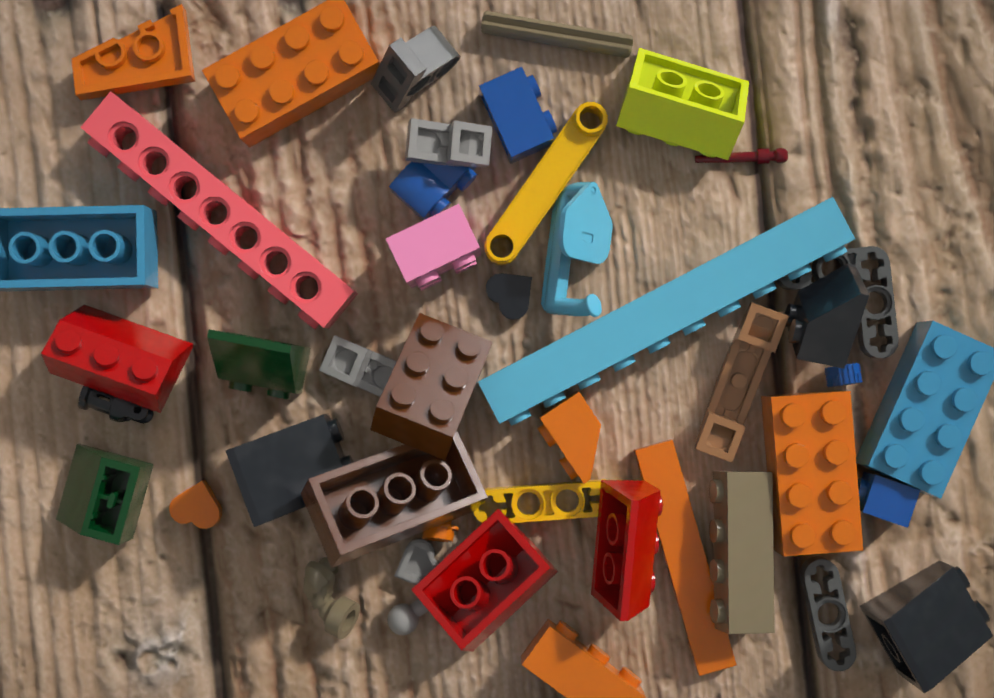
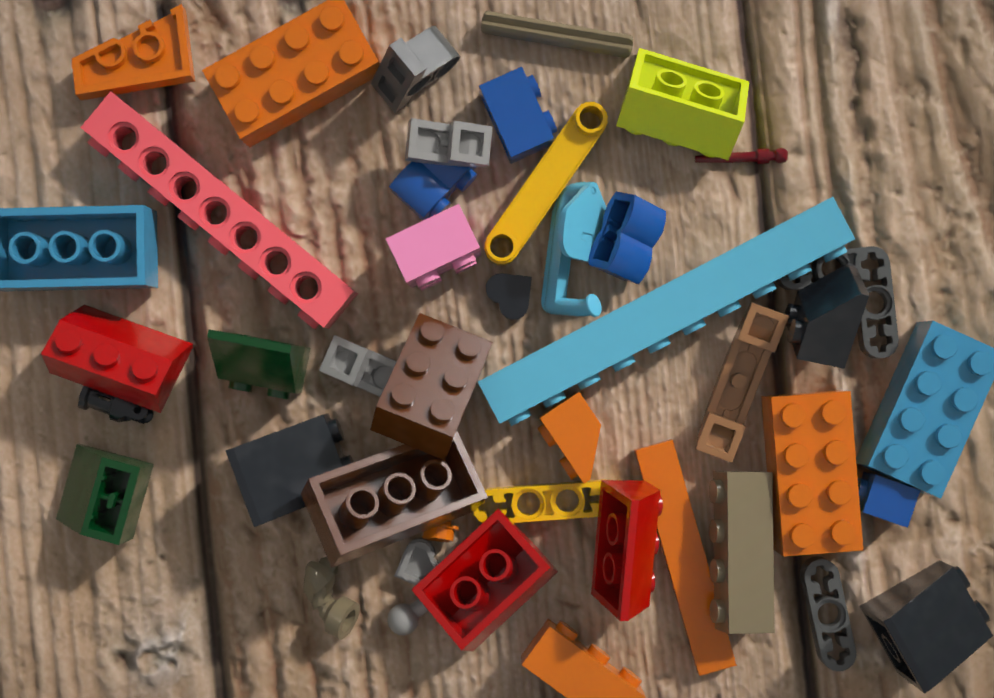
(196, 506): orange tile -> none
(627, 237): none -> blue brick
(840, 377): blue axle -> none

